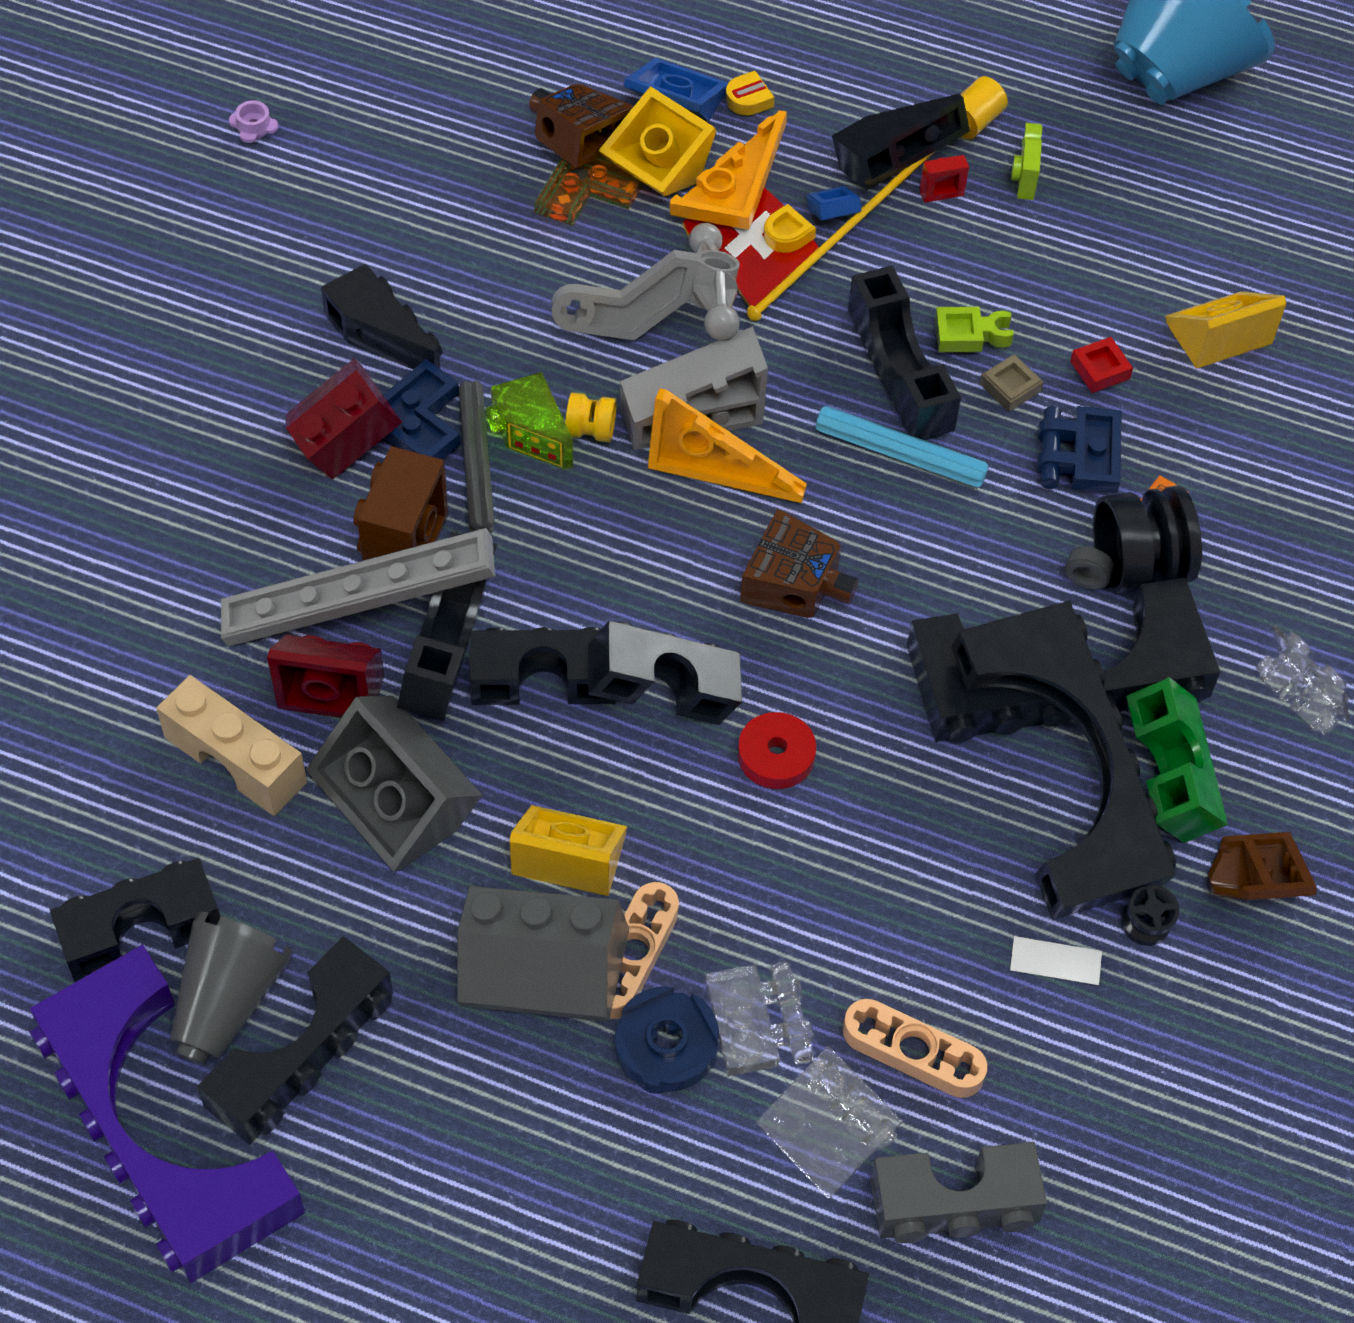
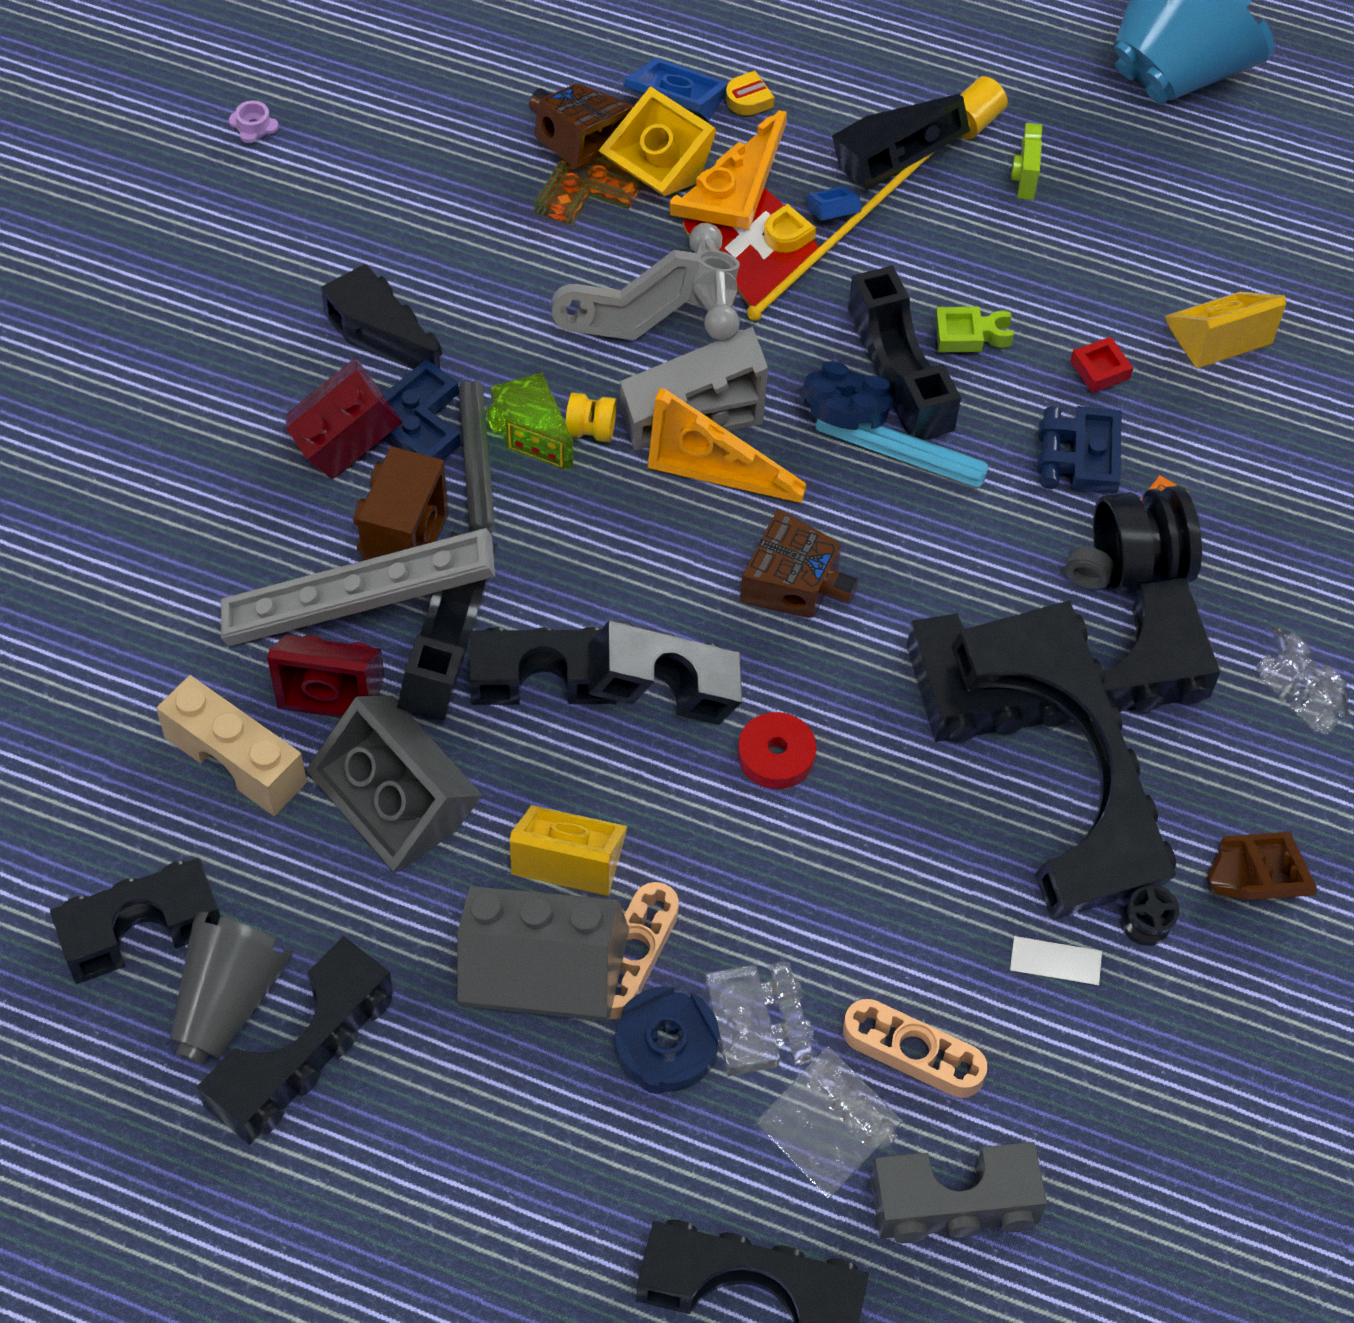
(199, 1212): dark purple arch -> none
(846, 396): none -> dark blue plate
(944, 178): red plate -> none
(1011, 383): dark tan tile -> none
(1187, 787): green arch -> none

